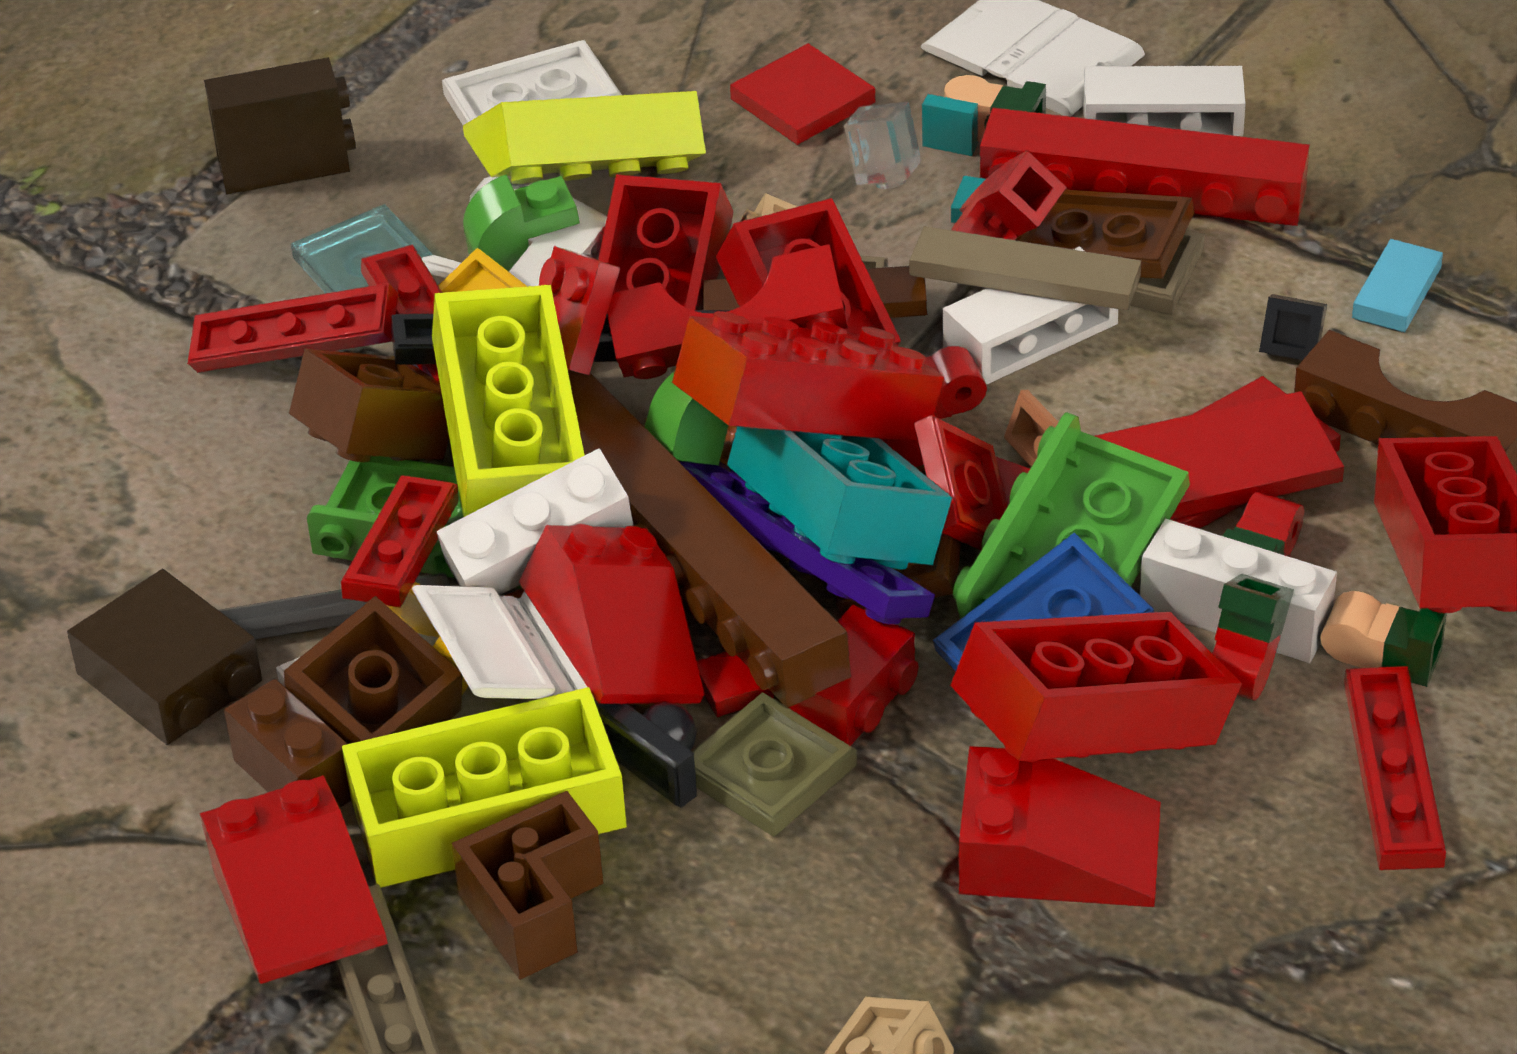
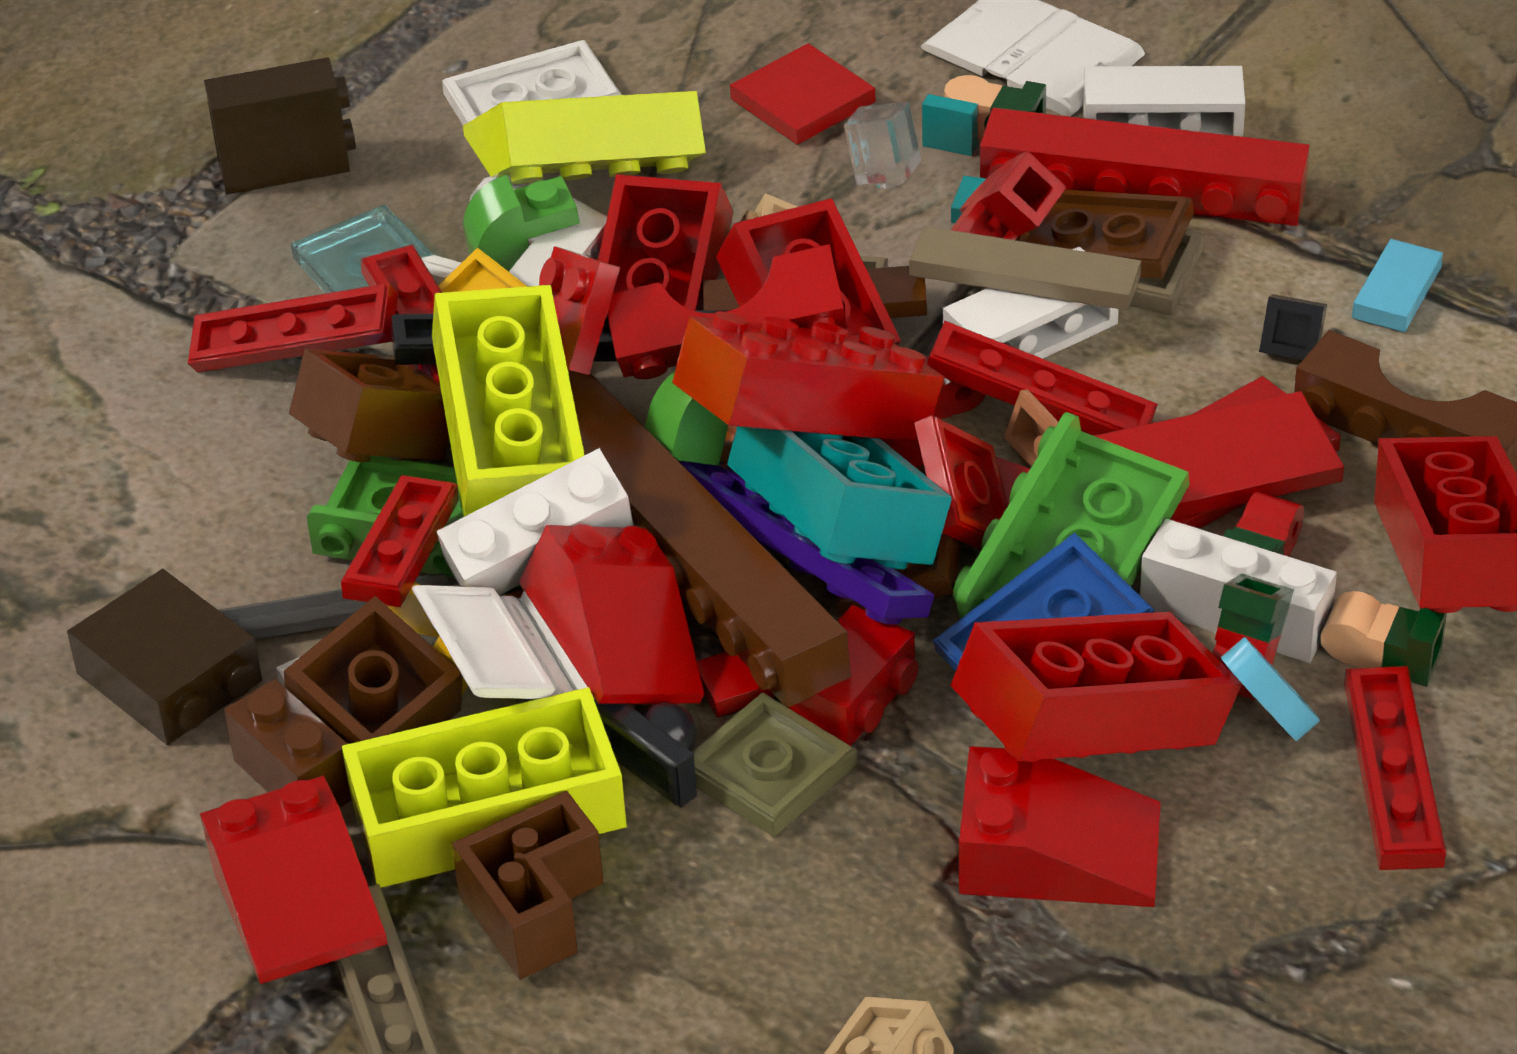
(1005, 370): none -> red tile
(1270, 689): none -> medium azure beam

